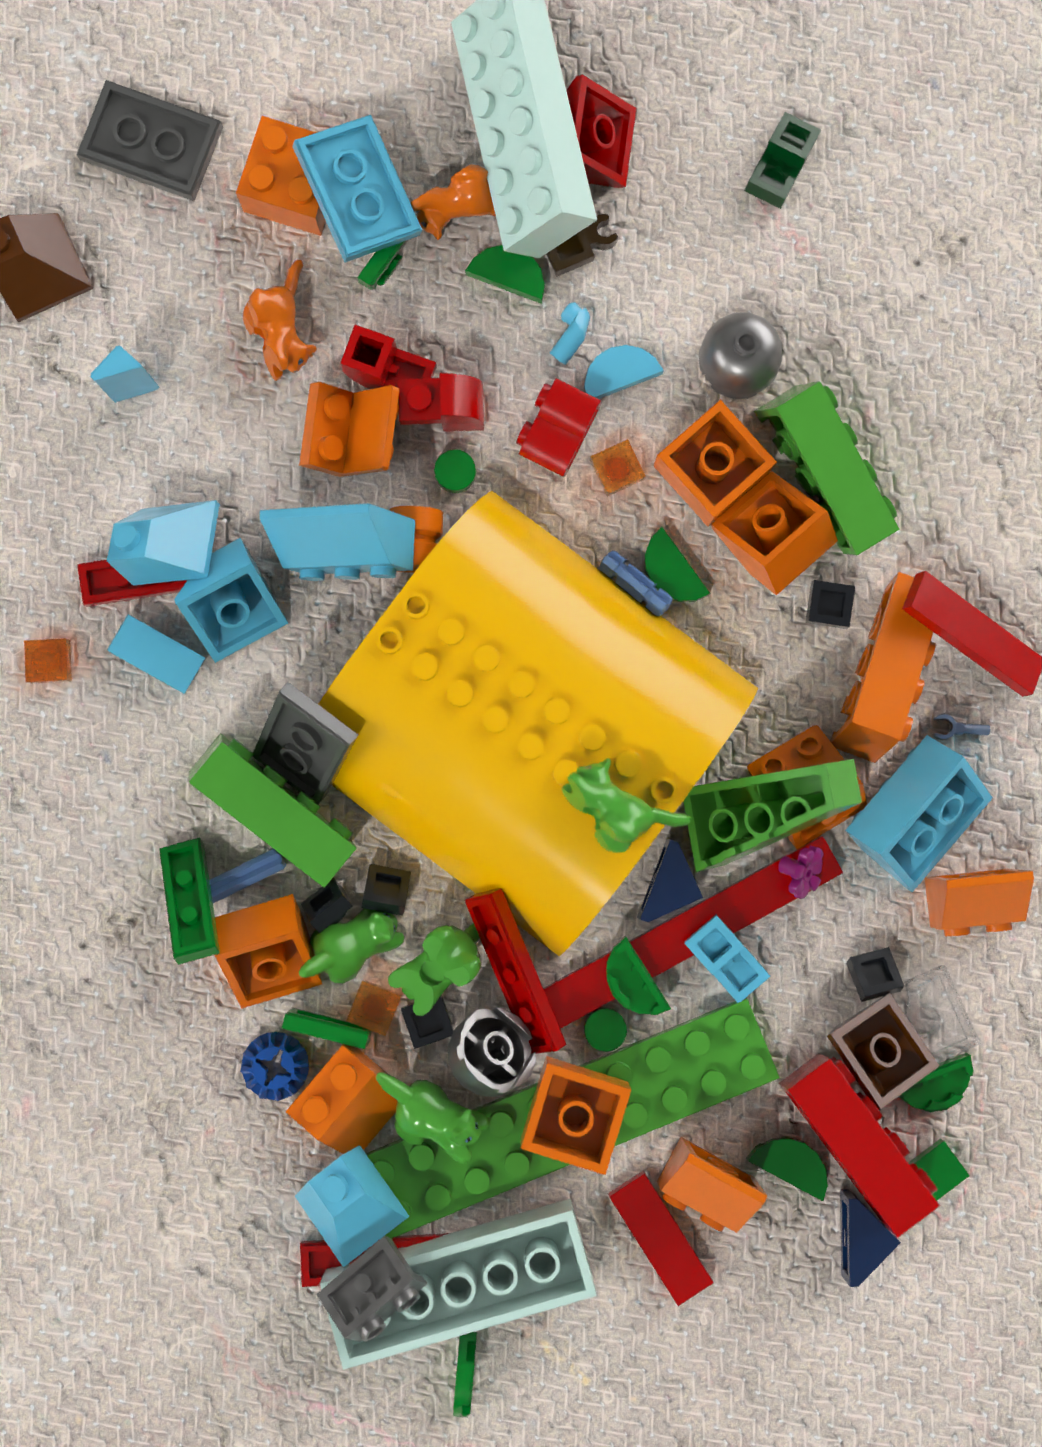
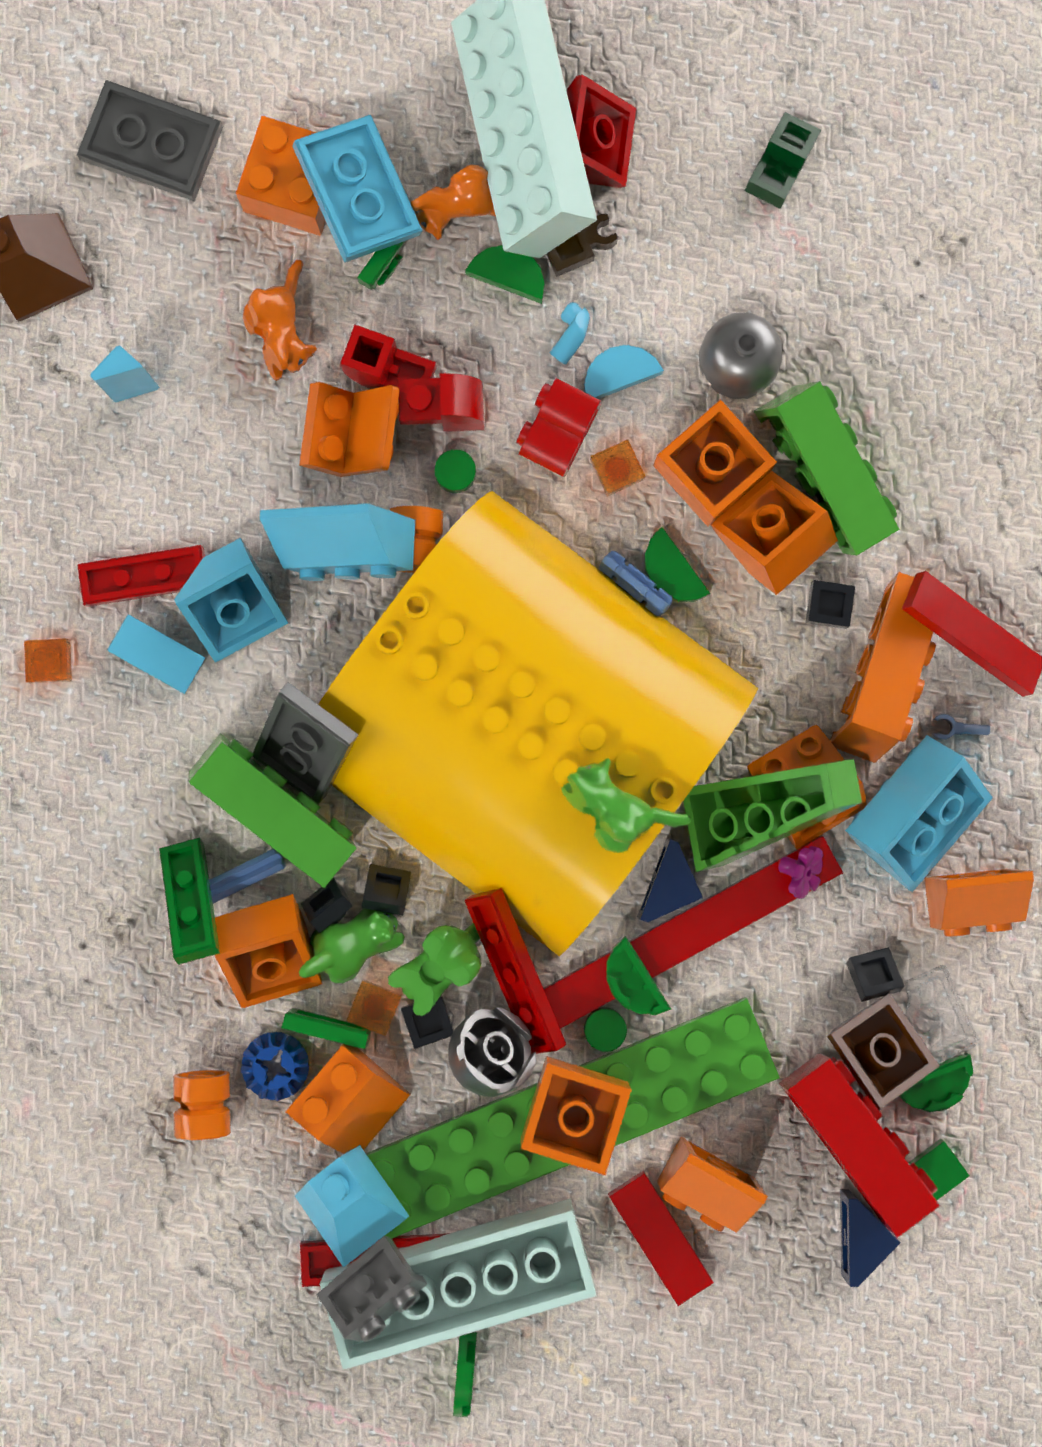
(165, 543): medium azure slope -> none
(202, 1104): none -> orange wheel
(428, 1113): bright green animal -> none
(727, 958): medium azure slope -> none
(792, 1162): green tile -> none

